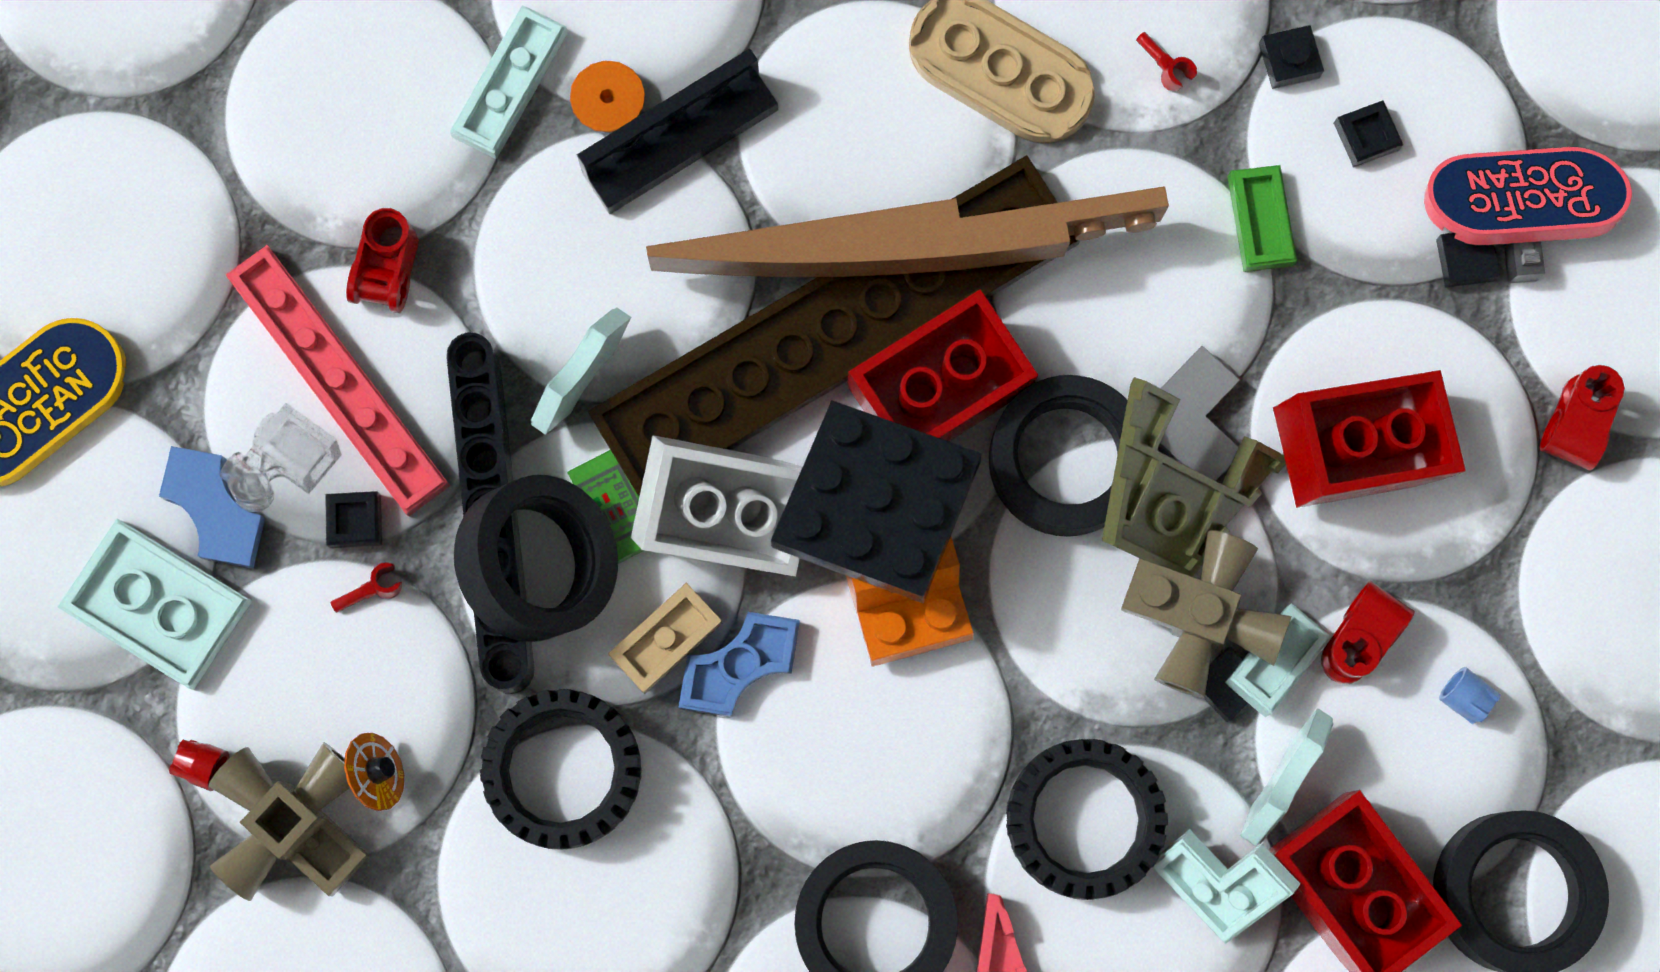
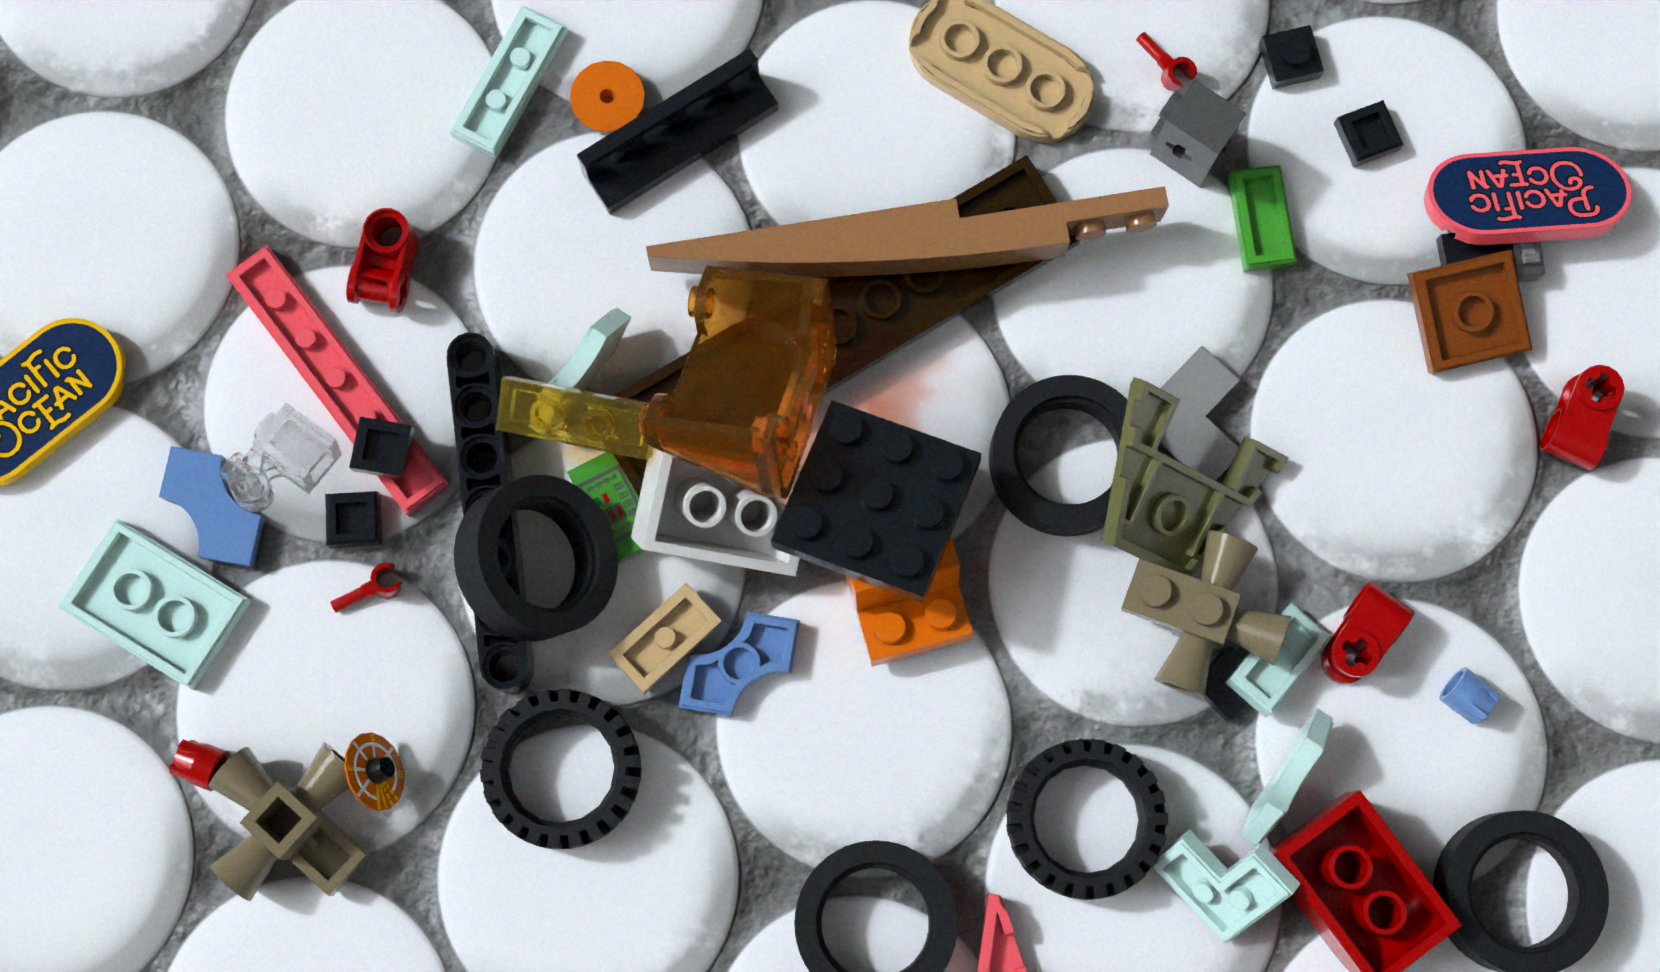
(382, 448): none -> black plate
(572, 417): none -> clear yellow plate
(748, 378): none -> clear orange windscreen
(945, 372): red brick -> none
(1195, 131): none -> dark grey brick
(1368, 438): red brick -> none
(1469, 311): none -> dark orange tile

